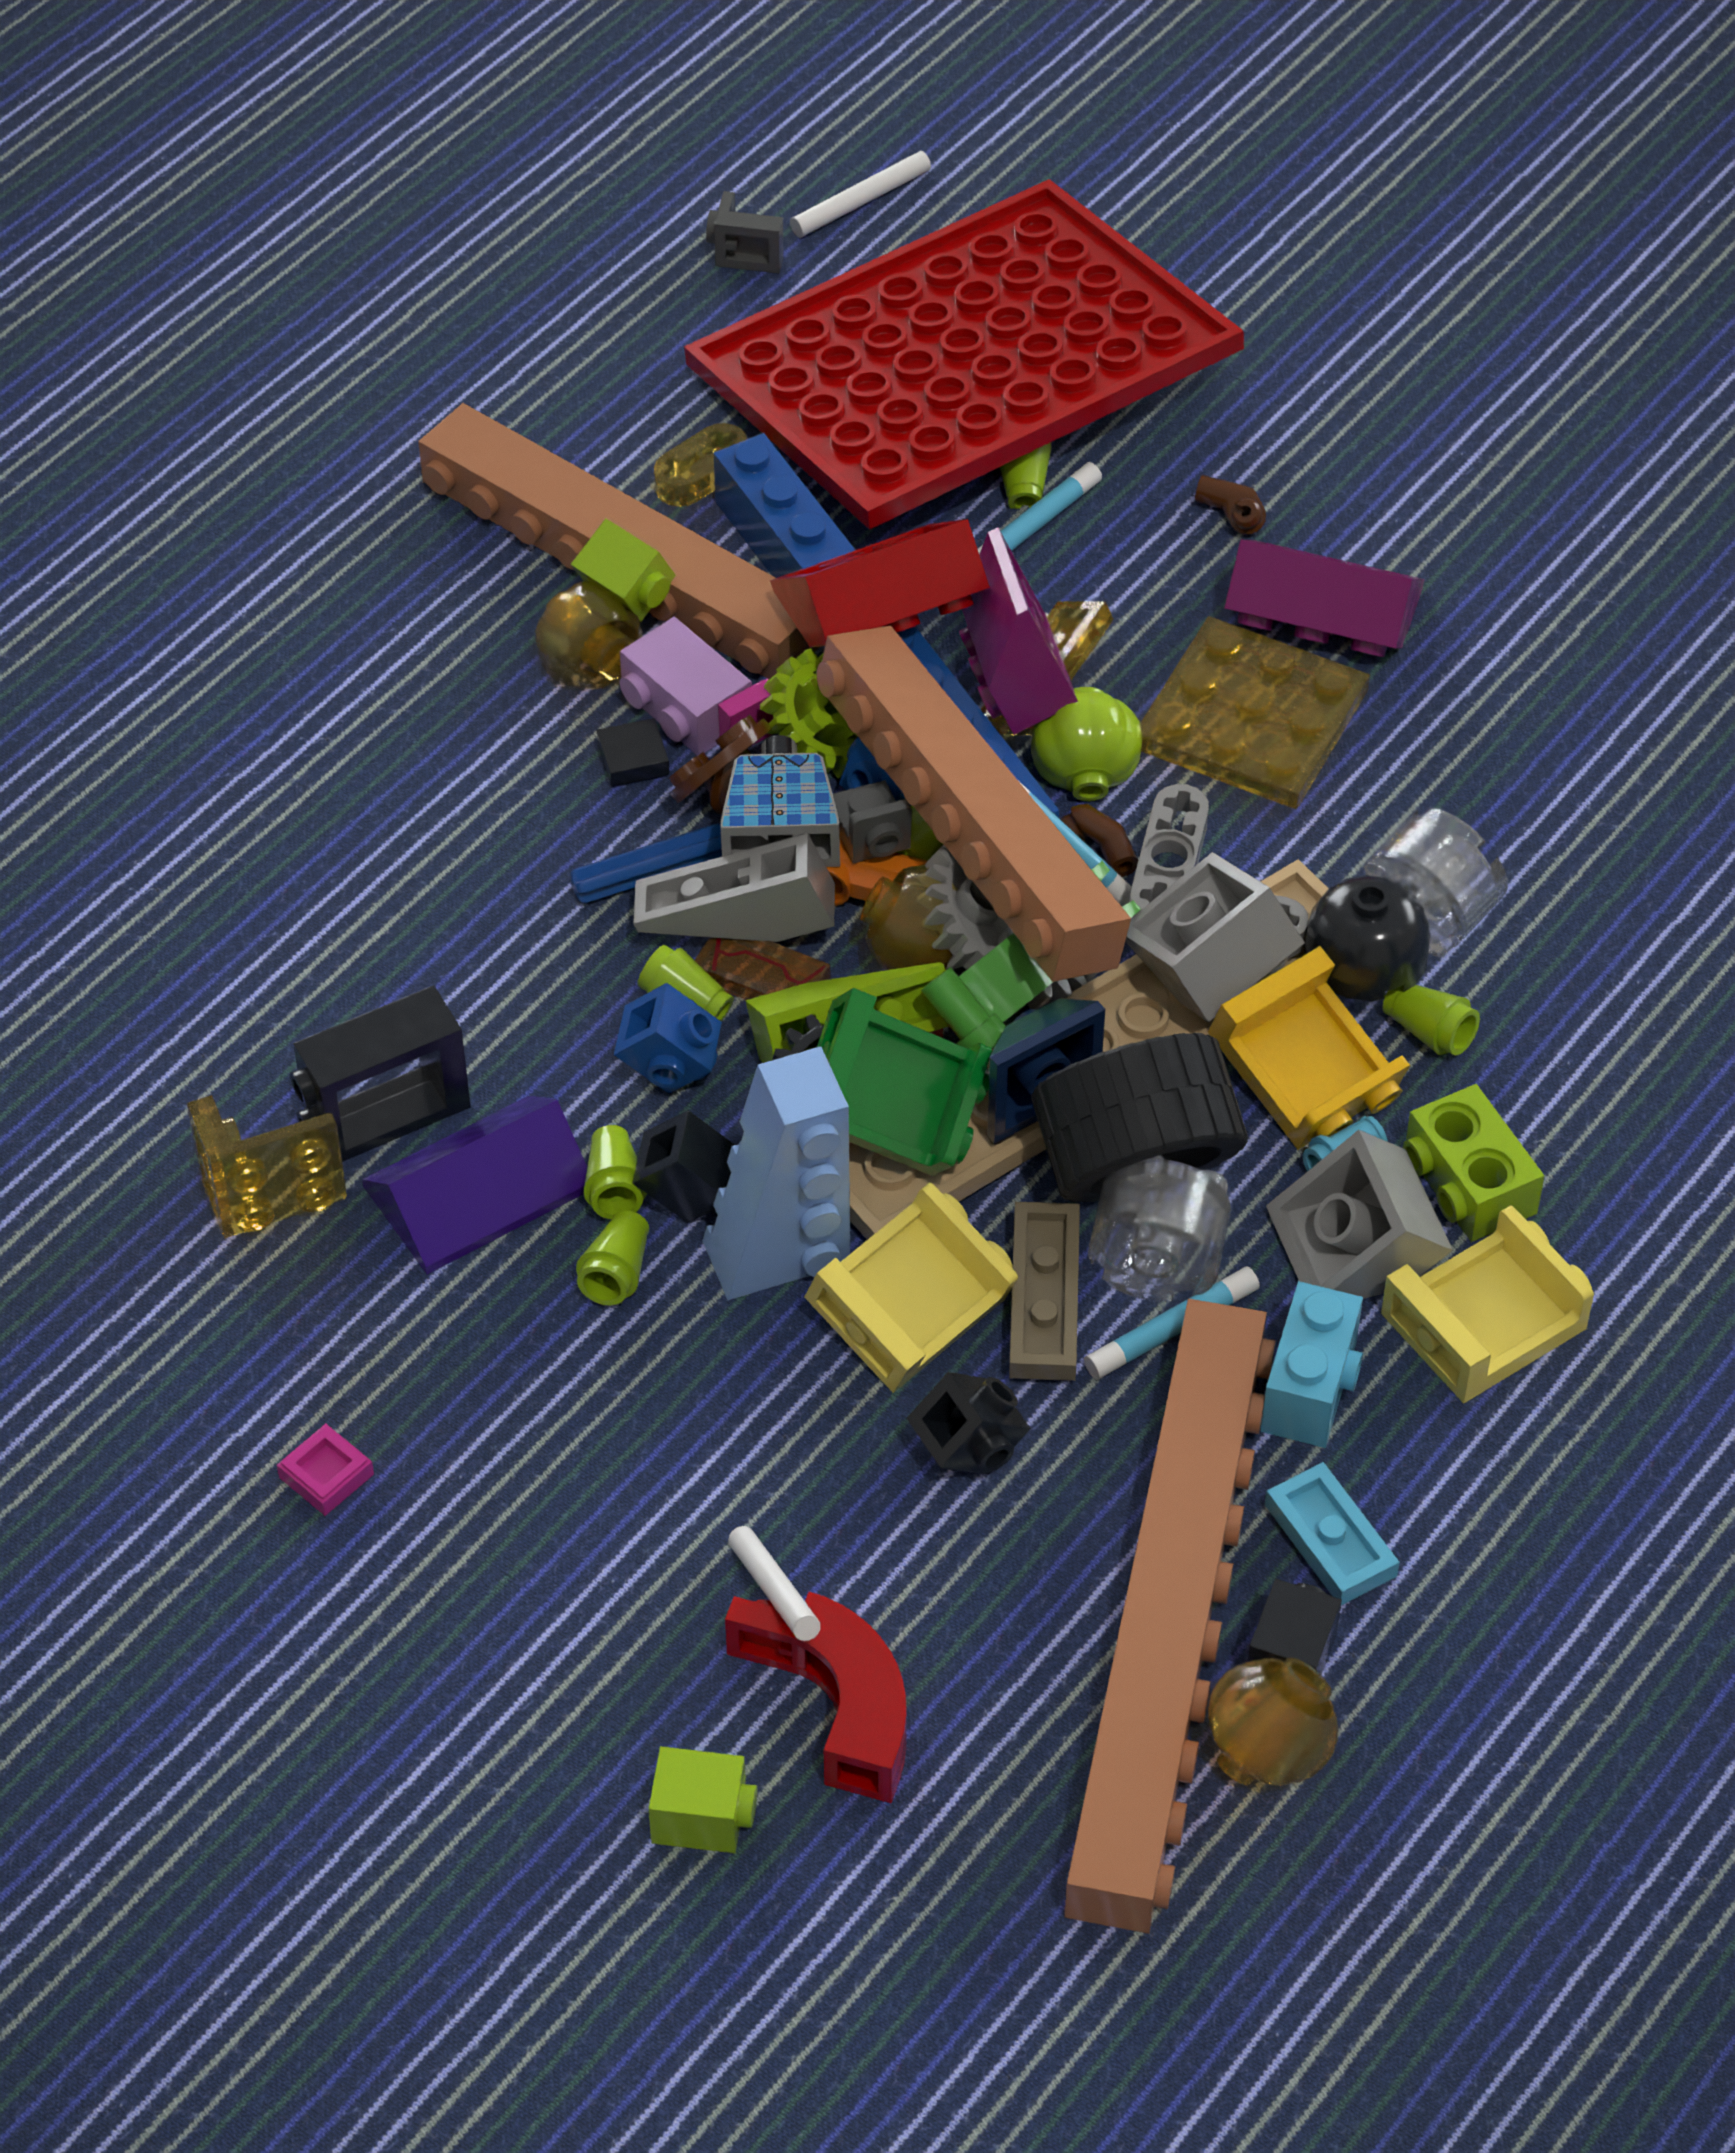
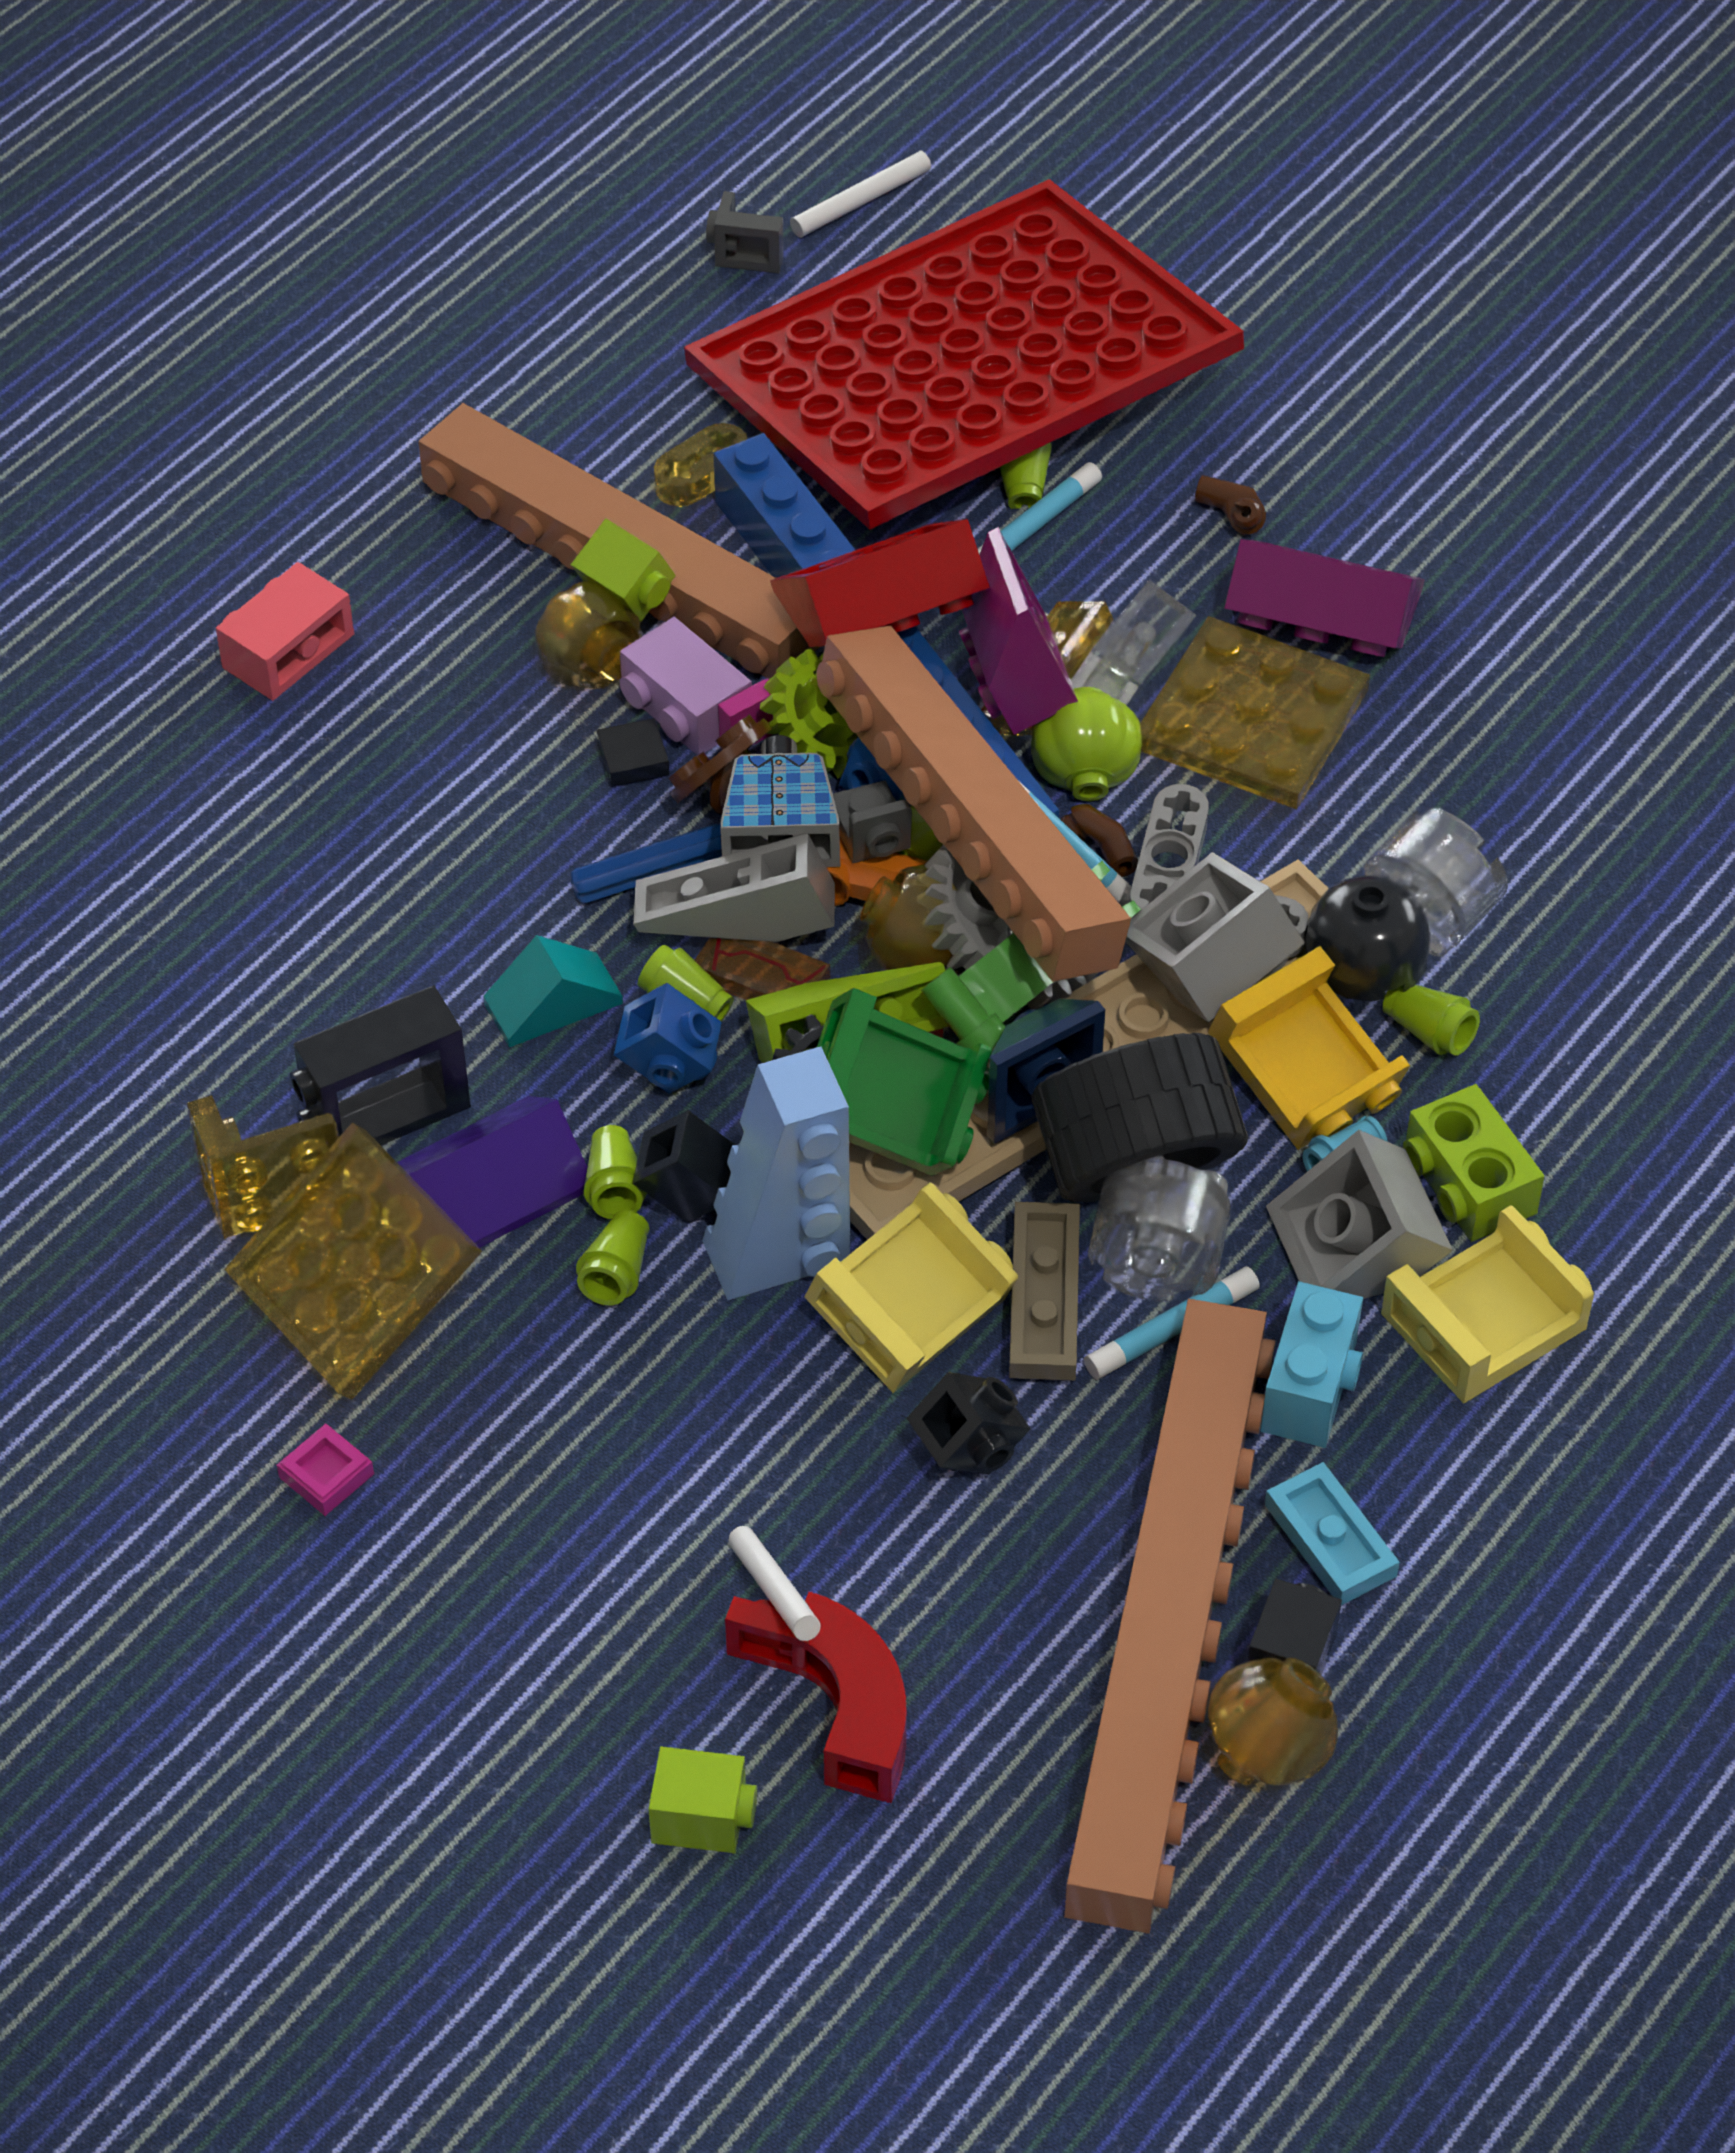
(285, 630): none -> coral brick
(352, 1261): none -> clear yellow plate
(549, 989): none -> teal slope
(1135, 644): none -> clear brick

